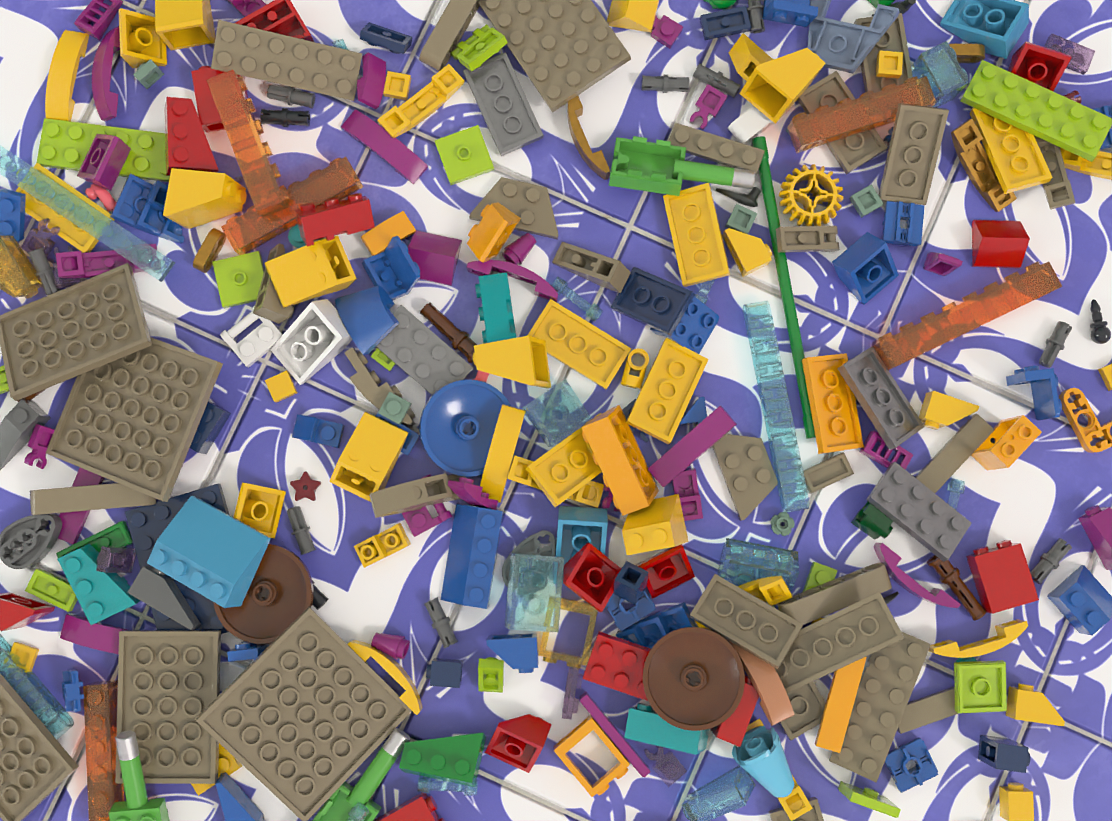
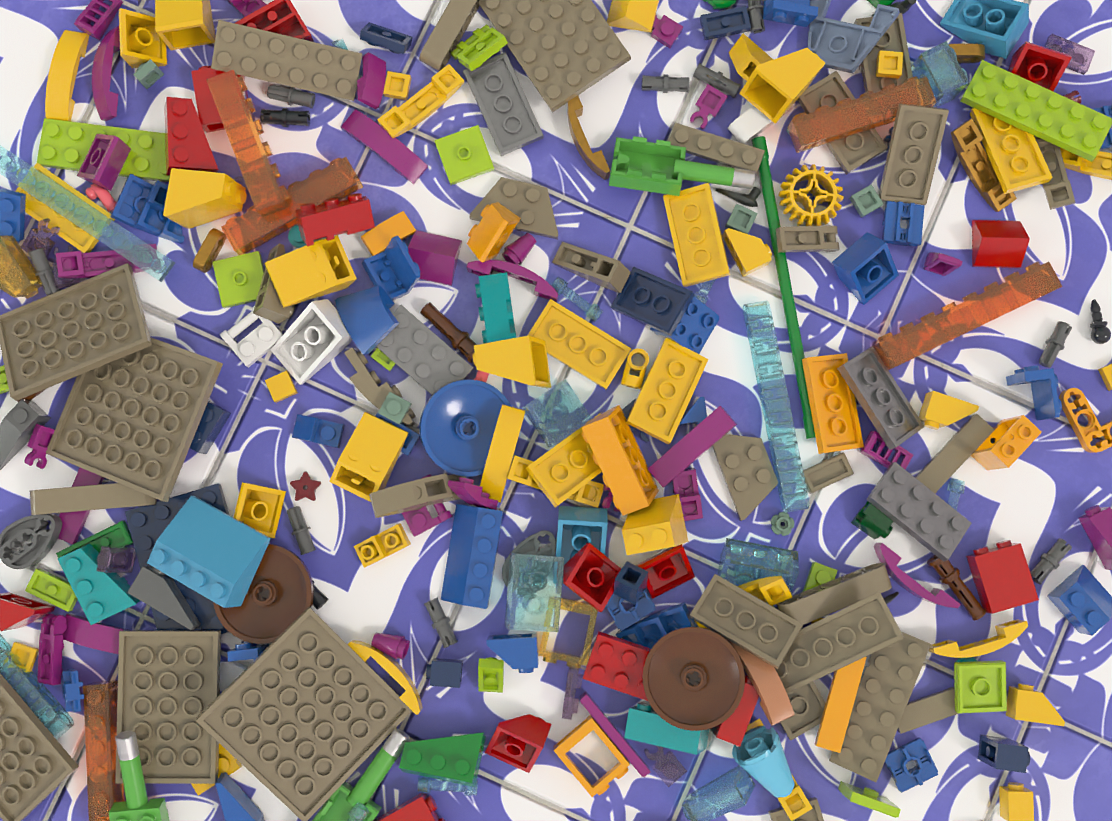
(51, 649): none -> magenta hinge

